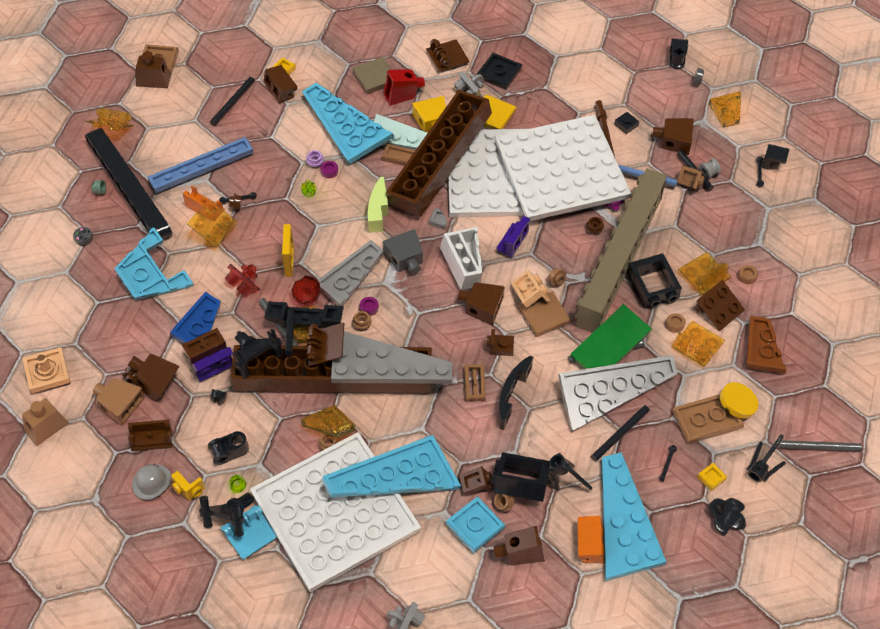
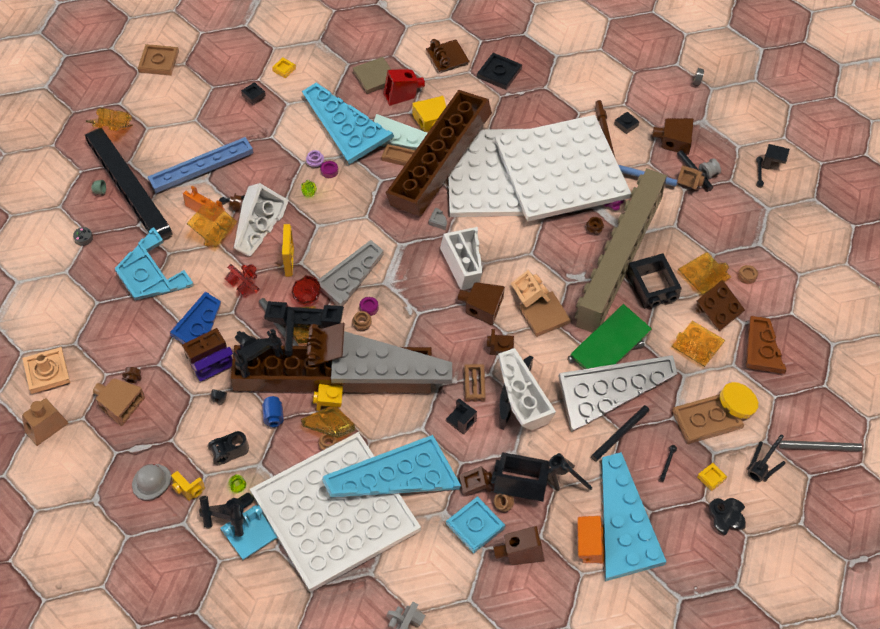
(150, 435): reddish brown hinge -> none
(152, 71): reddish brown torso -> none
(152, 374): reddish brown torso -> none
(232, 101): black bar -> none
(253, 93): none -> black plate
(257, 217): none -> white wedge
(272, 411): none -> blue brick
(279, 83): reddish brown hinge -> none
(328, 396): none -> yellow bracket
(377, 206): yellowish green slope -> none
(404, 251): dark grey torso -> none
(462, 417): none -> black panel
(464, 82): light grey hips -> none
(500, 114): yellow tile -> none
(514, 237): dark purple bracket -> none
(524, 392): none -> white wedge
(557, 277): medium nougat plate -> none
(675, 323): medium nougat tile -> none
(678, 53): black piece -> none
(727, 108): clear yellow wing -> none

